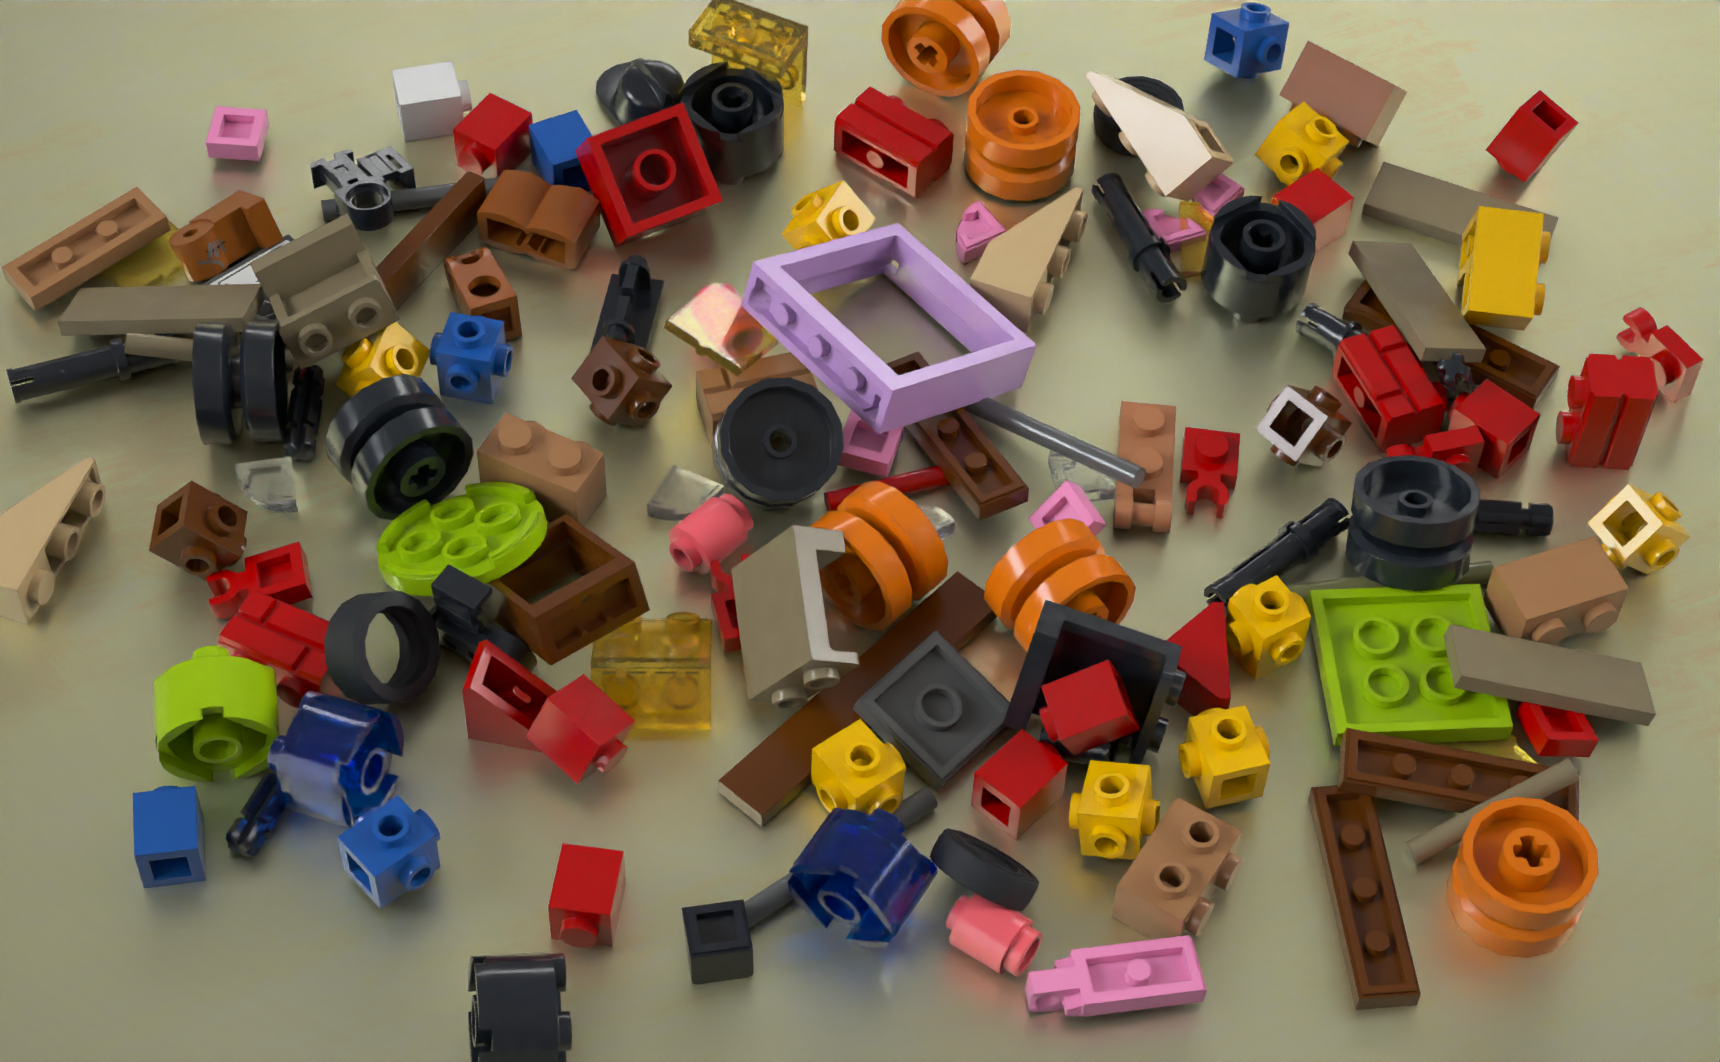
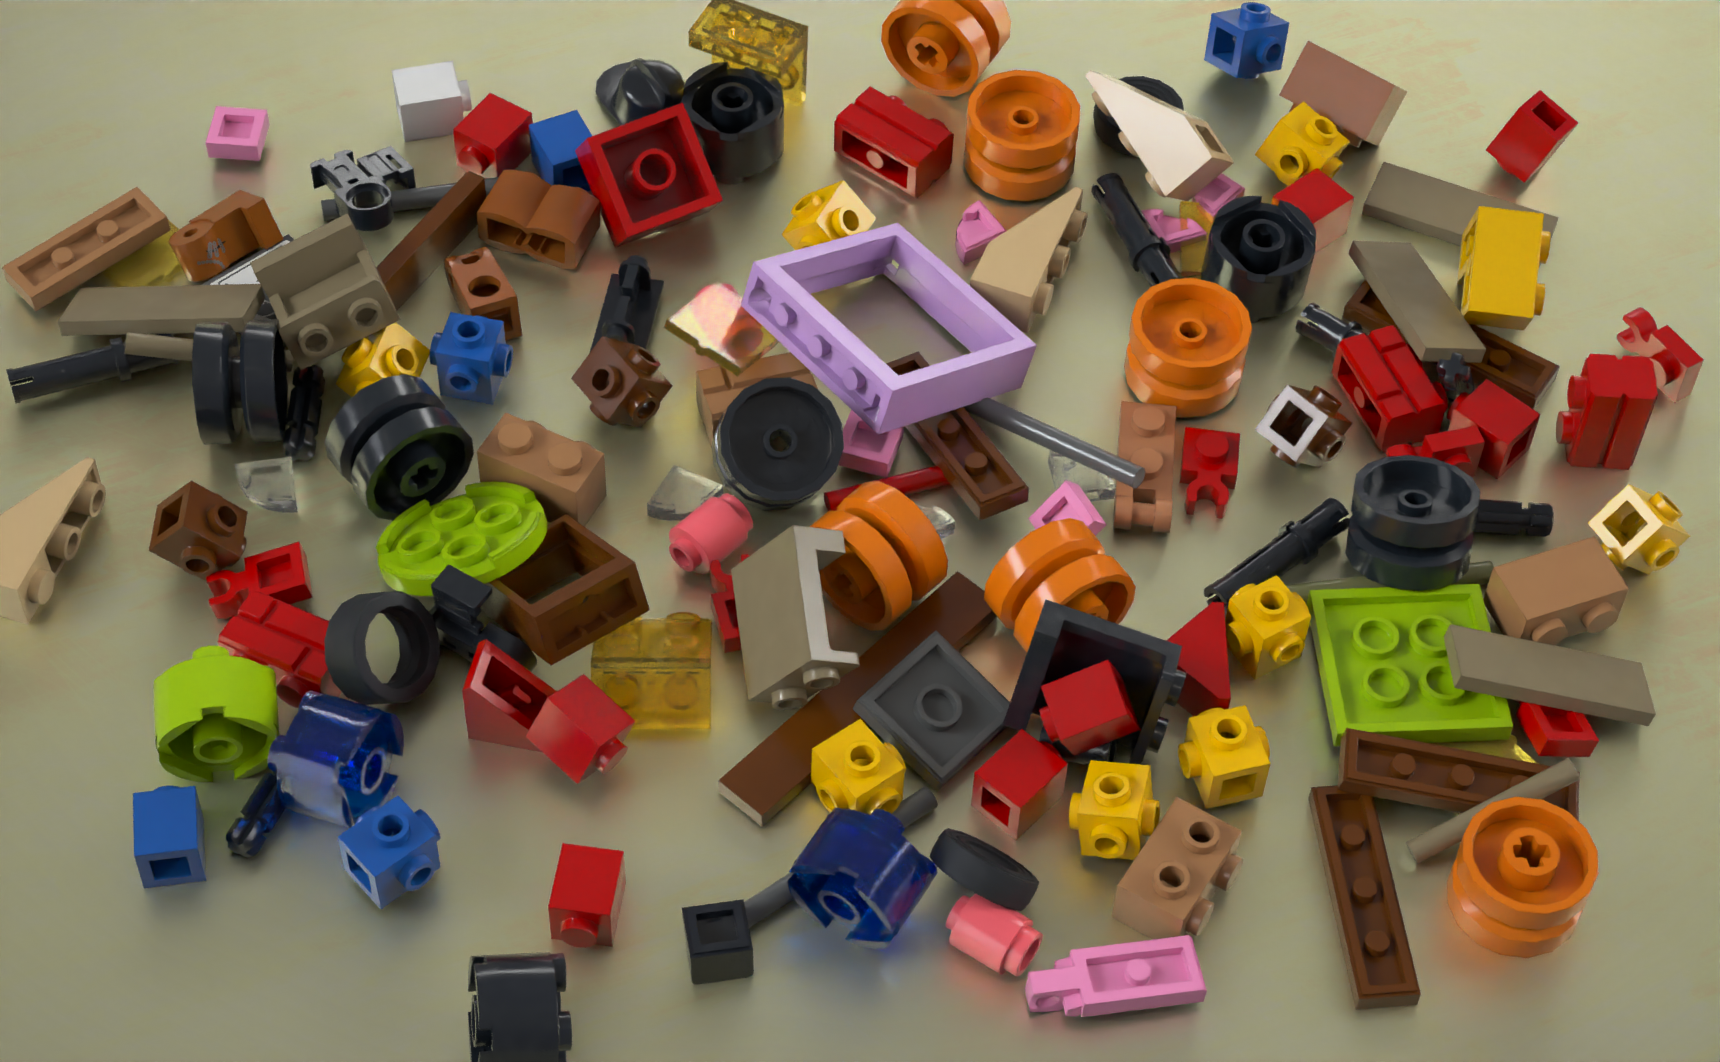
(1187, 346): none -> orange wheel

